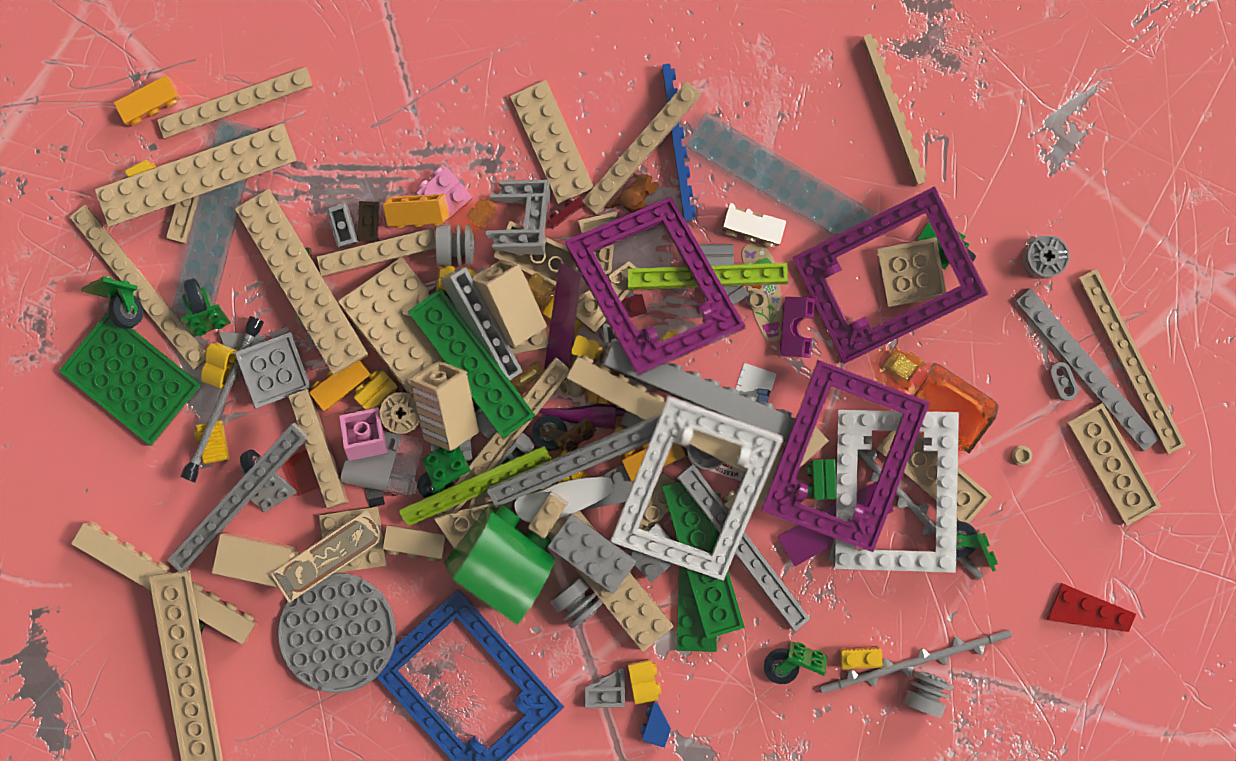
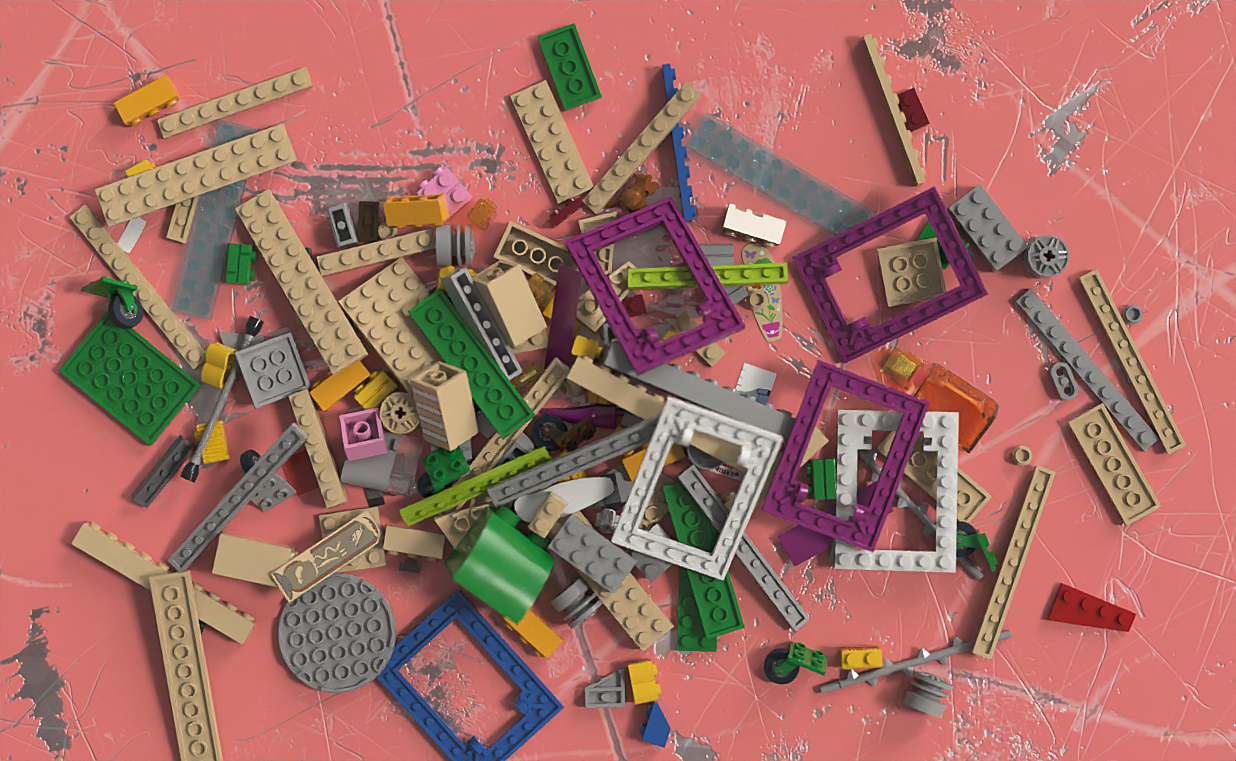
(131, 234): none -> white sticker
(163, 471): none -> dark grey plate
(198, 301): green plate -> none
(240, 264): none -> green brick
(387, 232): none -> tan tile
(410, 565): none -> clear smoke plate
(536, 197): light grey wedge -> none
(537, 632): none -> light orange brick
(569, 67): none -> green plate
(607, 520): none -> white gear
(613, 501): none -> black sticker
(710, 353): none -> tan plate
(795, 311): magenta arch -> none
(912, 109): none -> dark red plate
(986, 228): none -> light grey brick
(1013, 562): none -> tan plate
(1132, 314): none -> light grey plate

